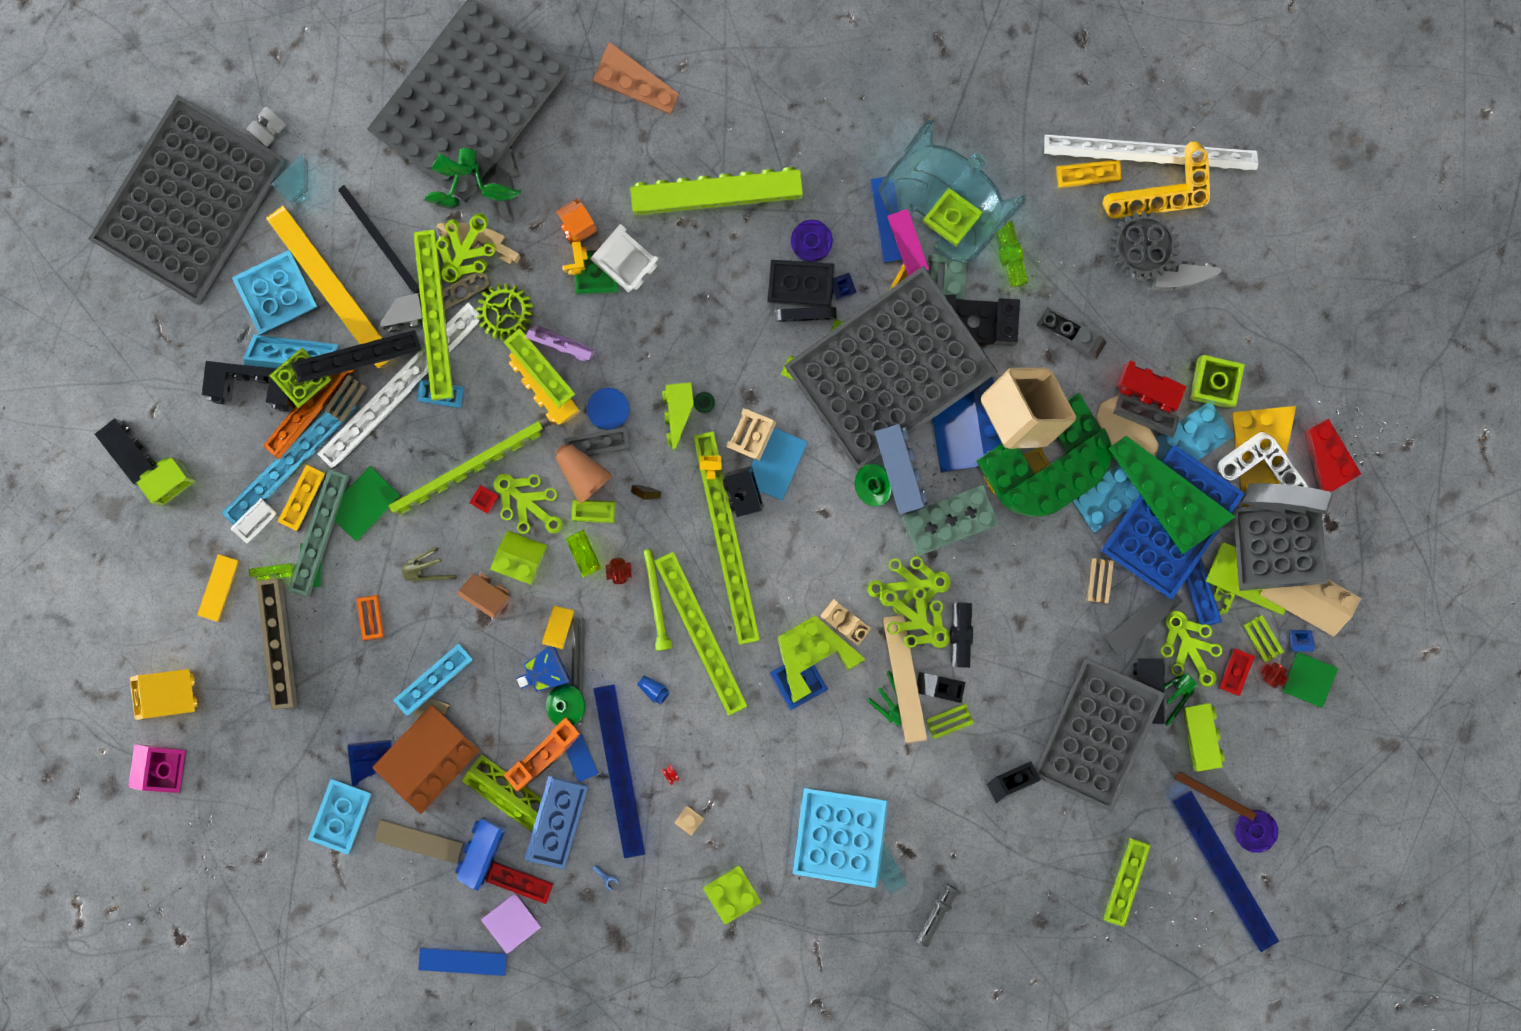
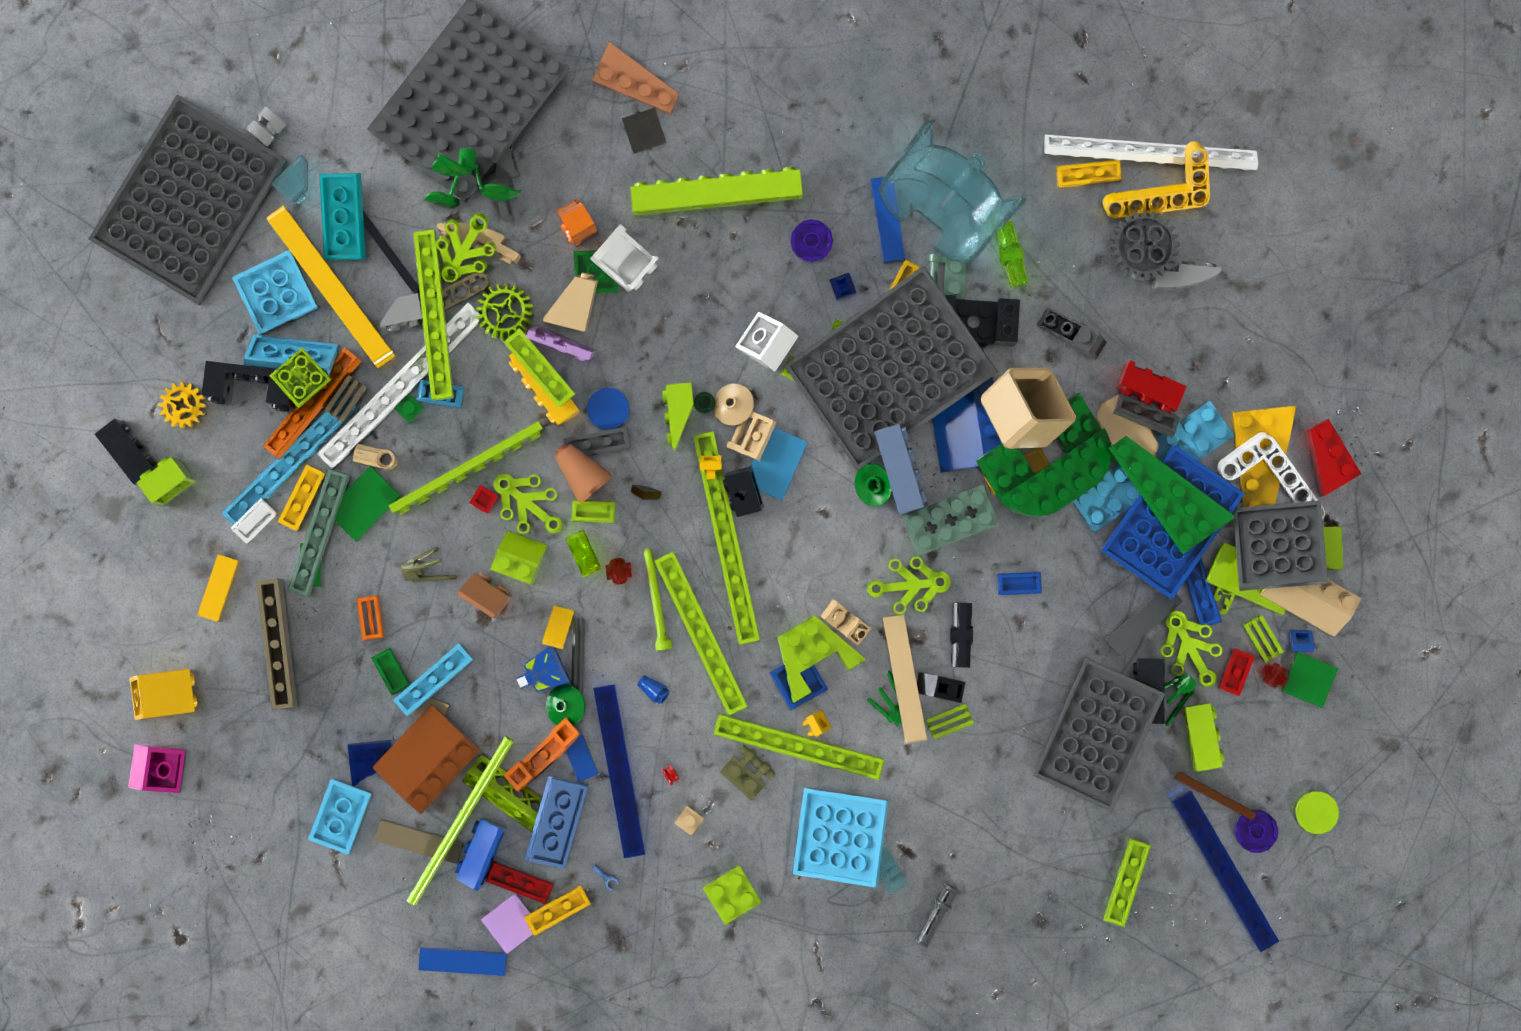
(185, 397): none -> yellow gear
(280, 570): clear neon green plate -> none
(342, 215): none -> teal tile
(356, 357): black tile -> none
(373, 457): none -> tan piece
(391, 671): none -> green tile
(409, 408): none -> green plate
(460, 820): none -> lime piece
(557, 910): none -> yellow tile
(574, 304): none -> tan slope
(580, 255): yellow bracket -> none
(644, 130): none -> clear smoke piece
(741, 408): none -> tan dish
(742, 777): none -> olive plate
(767, 341): none -> white slope
(799, 746): none -> lime tile
(801, 283): black tile -> none
(805, 314): black beam -> none
(818, 723): none -> yellow tile
(907, 241): dark pink tile -> none
(918, 619): lime plant -> none
(952, 217): lime plate -> none
(1013, 782): black slope -> none
(1019, 583): none -> blue tile
(1100, 580): tan tile -> none
(1216, 381): lime brick -> none
(1287, 497): slope -> none
(1317, 812): none -> lime tile
(1333, 547): none -> lime tile

